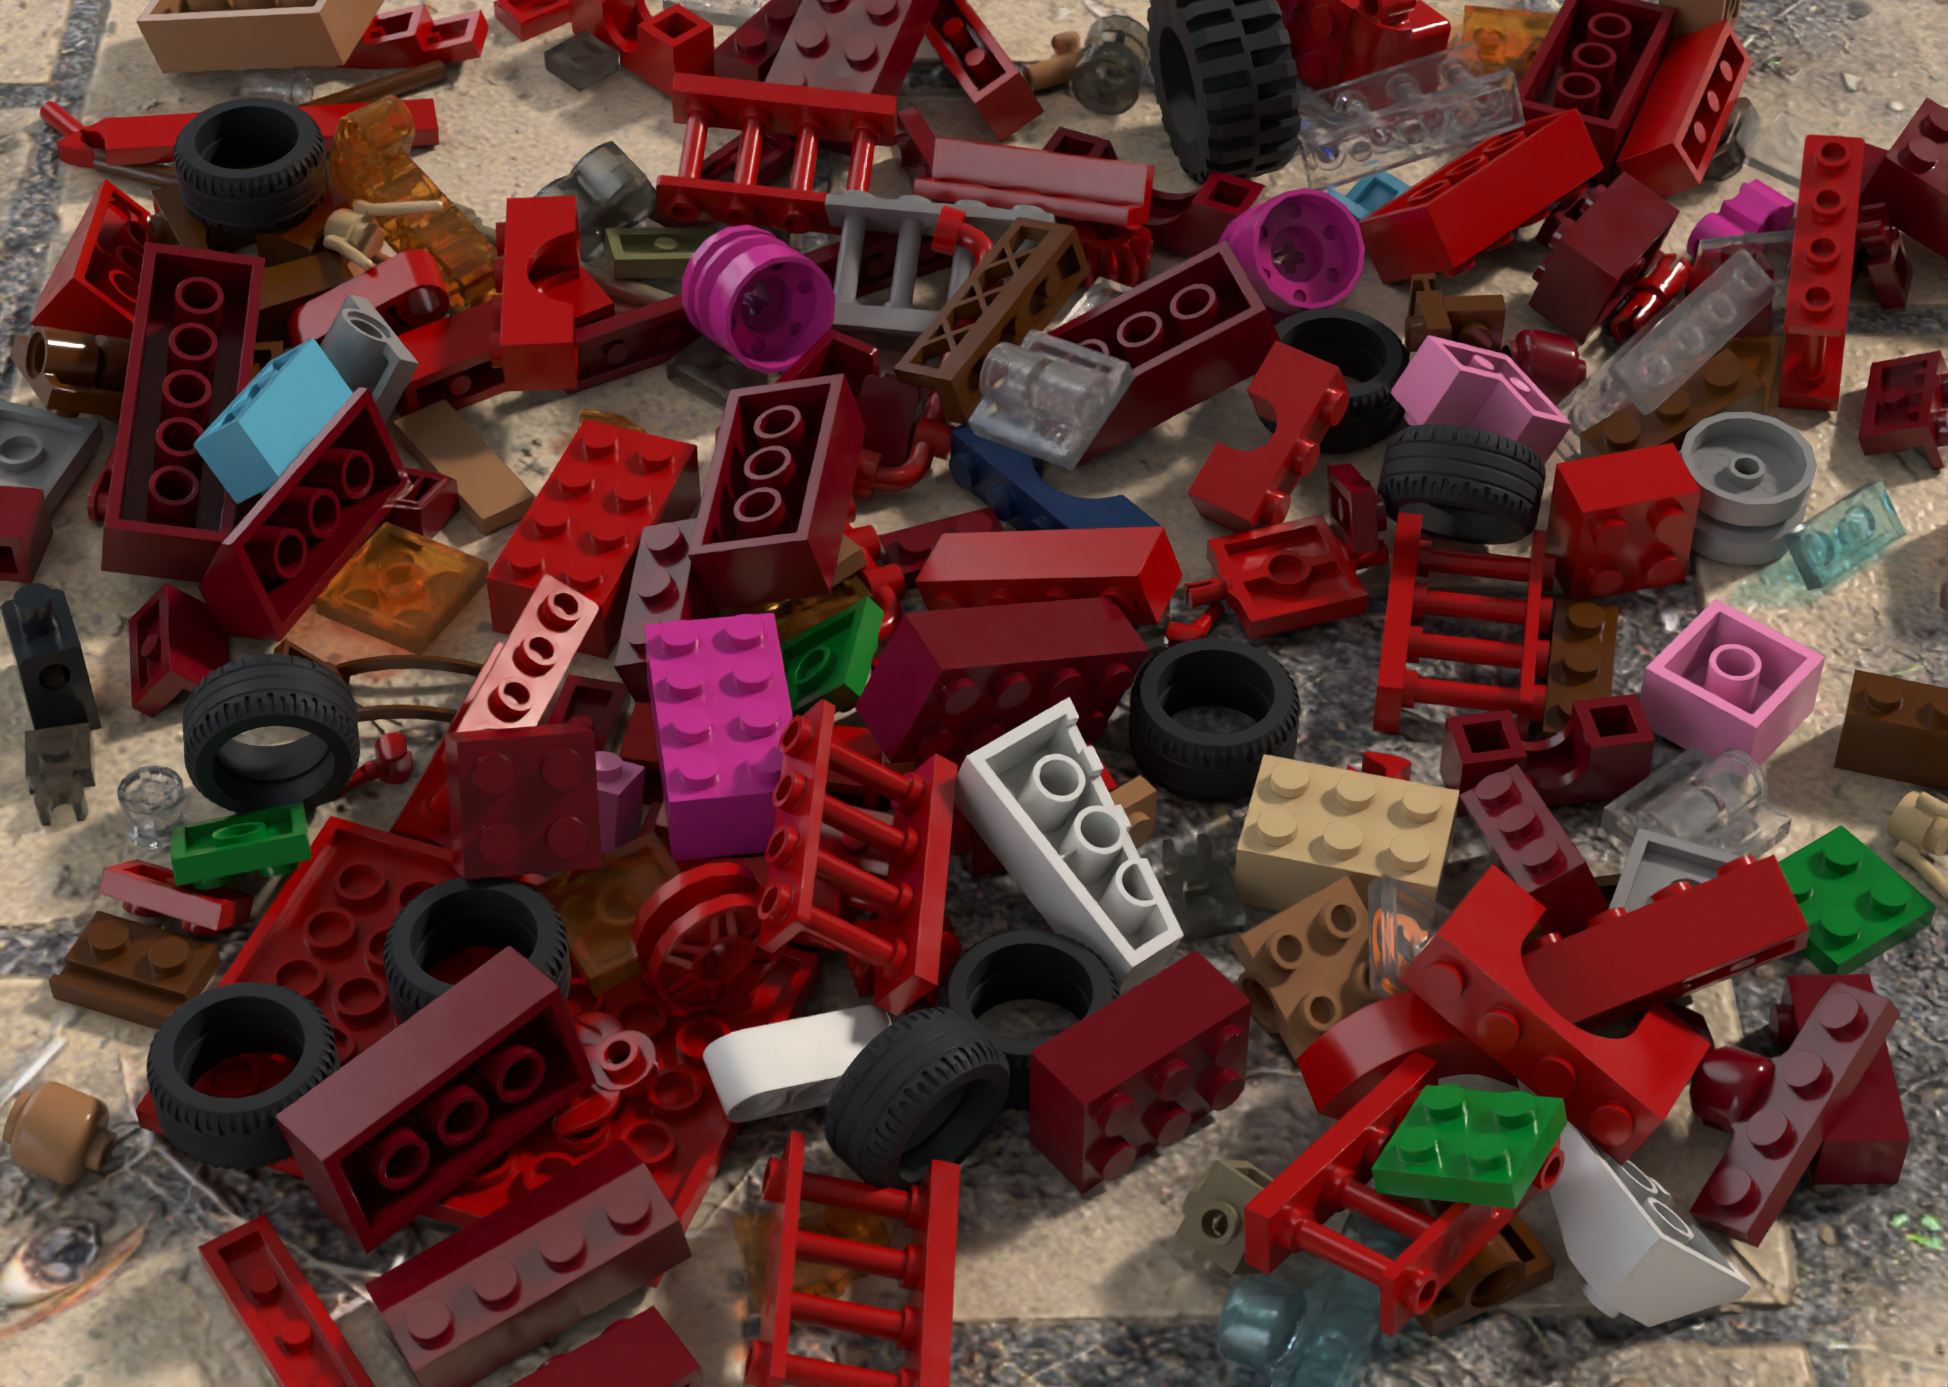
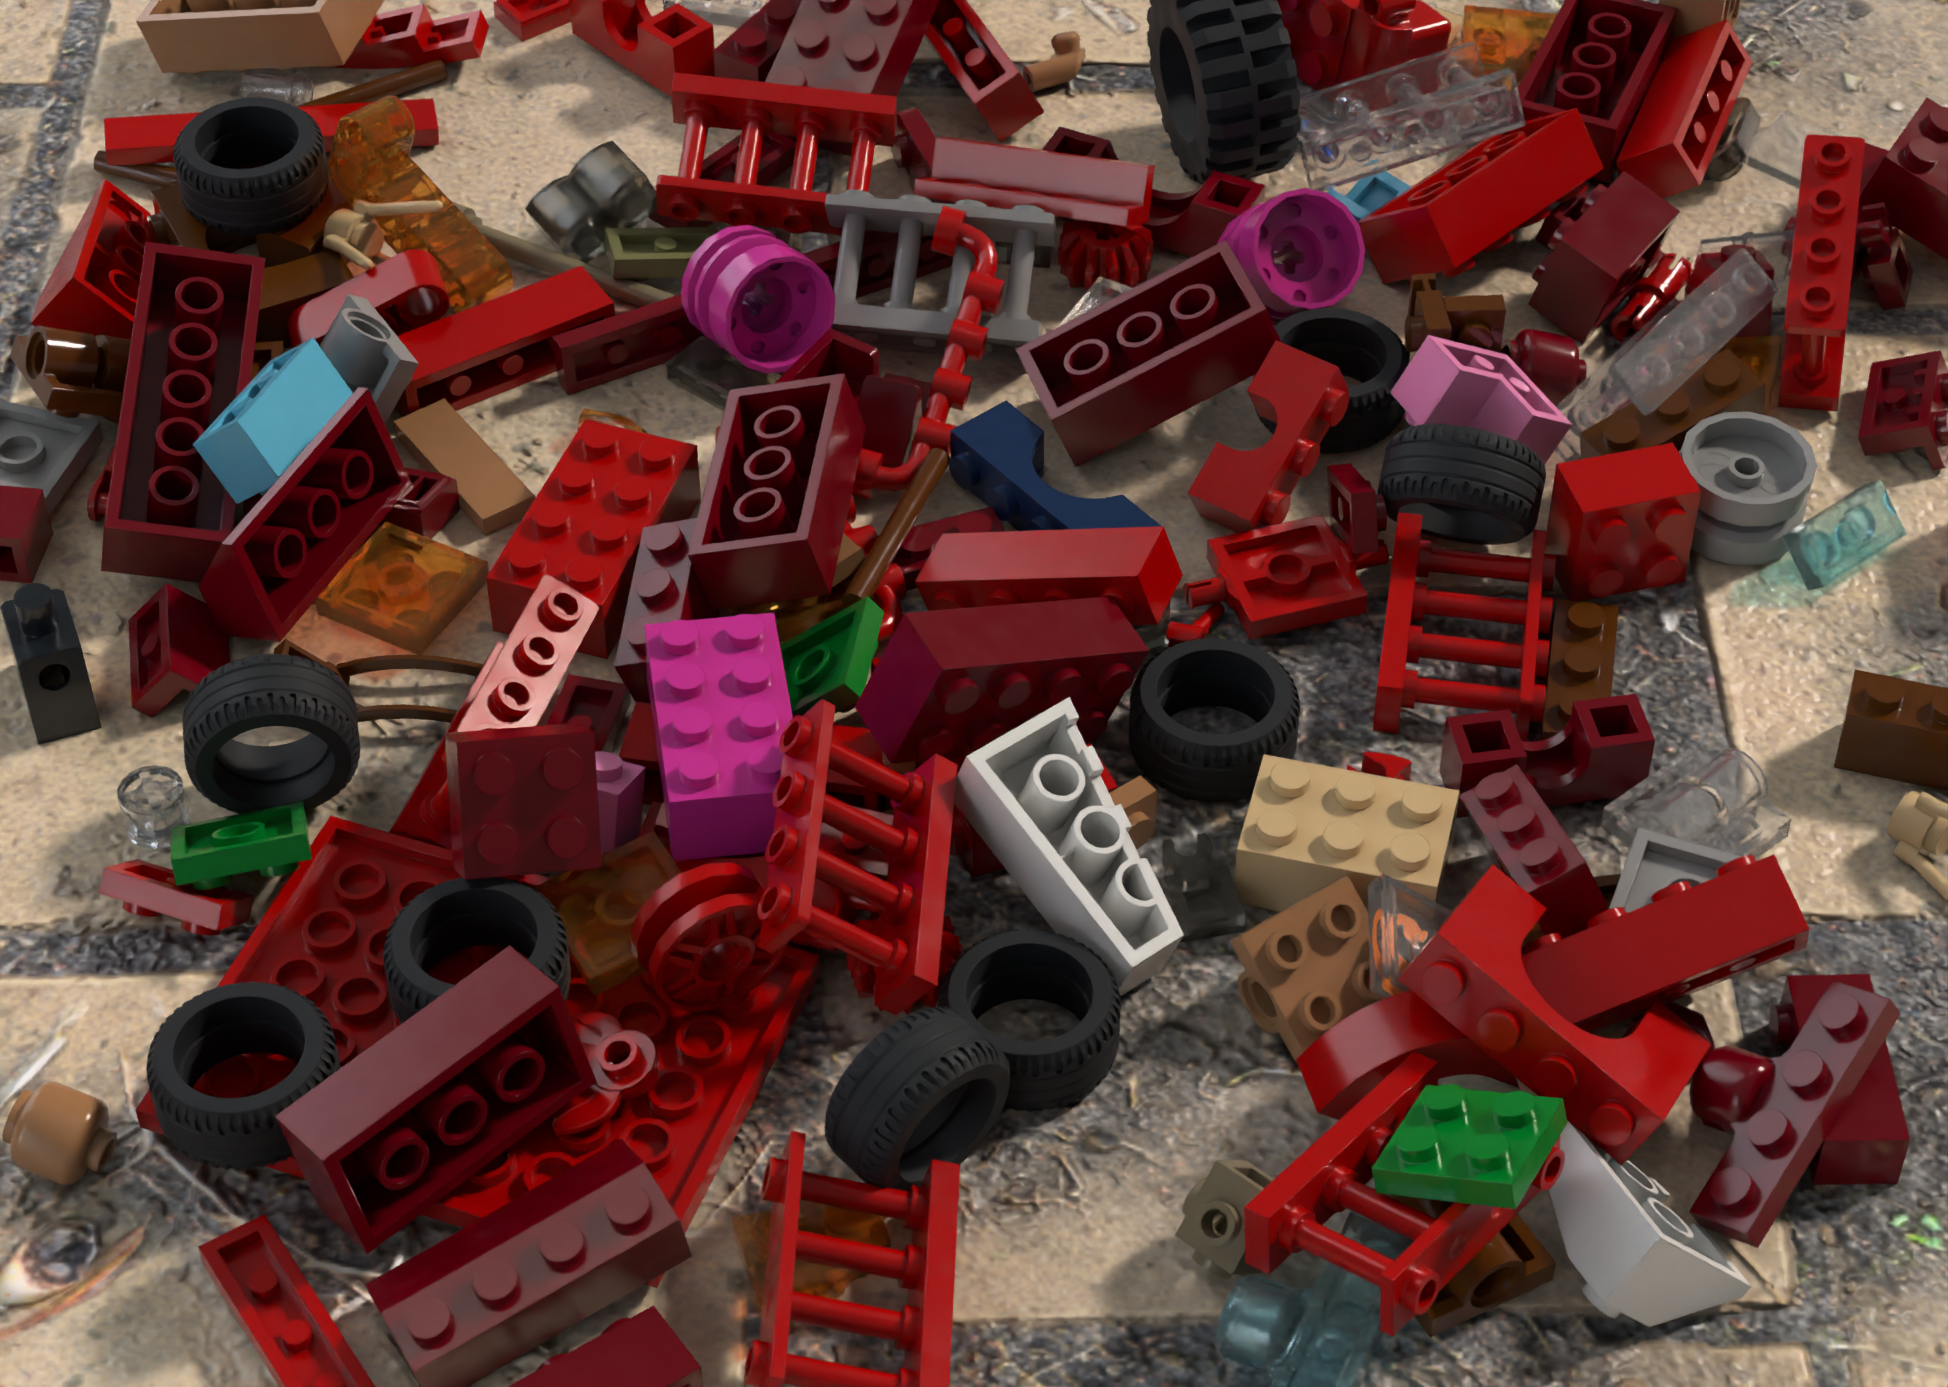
(59, 767): clear smoke plate -> none
(79, 139): red bar -> none
(133, 970): reddish brown plate -> none
(391, 765): red hand -> none
(536, 332): red arch -> none
(582, 61): clear smoke plate -> none
(788, 1062): white beam -> none
(897, 527): none -> reddish brown bar
(1030, 300): reddish brown fence -> none
(1048, 396): clear plate -> none
(1111, 65): clear smoke wheel -> none
(1139, 1071): dark red brick -> none
(1730, 685): bright pink brick -> none
(1753, 210): dark pink leg -> none
(1851, 902): green plate -> none

